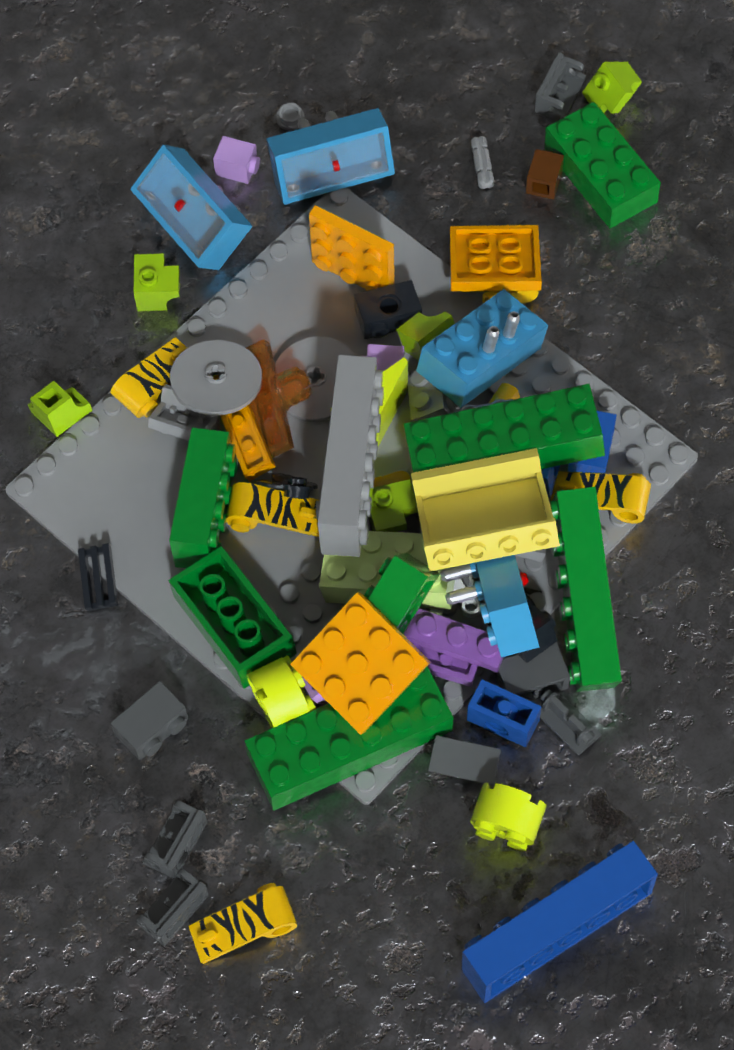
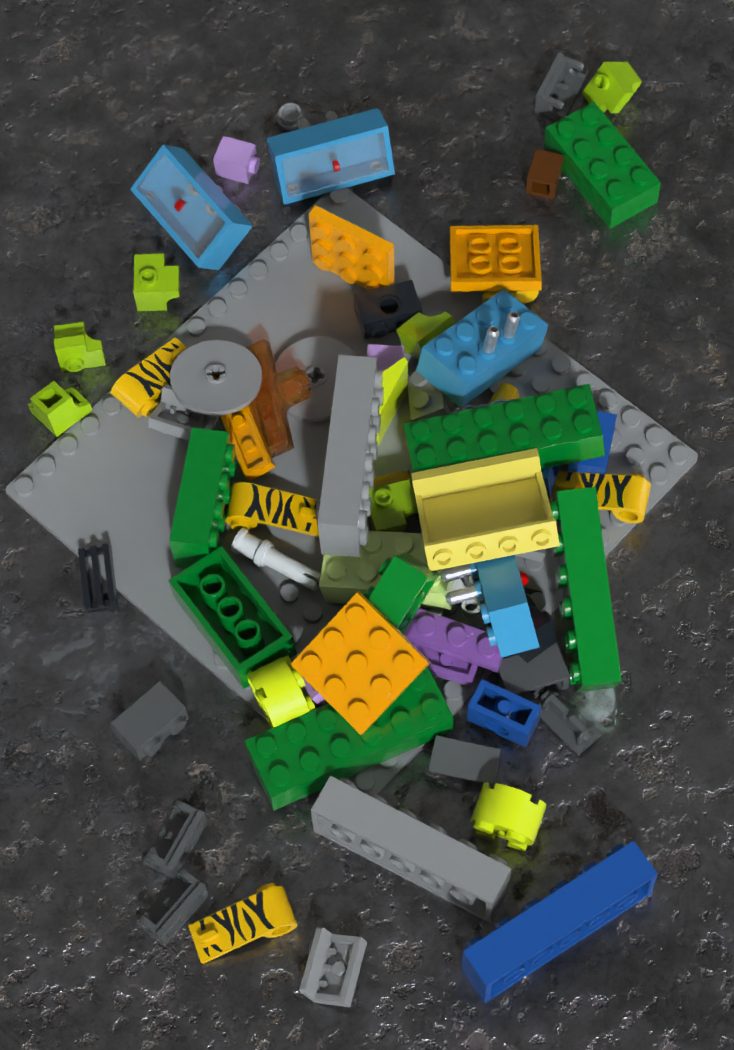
(76, 349): none -> lime brick
(264, 554): none -> white pin
(293, 486): black plate -> none
(332, 968): none -> light grey bracket
(411, 848): none -> light grey brick
(482, 162): light grey axle -> none

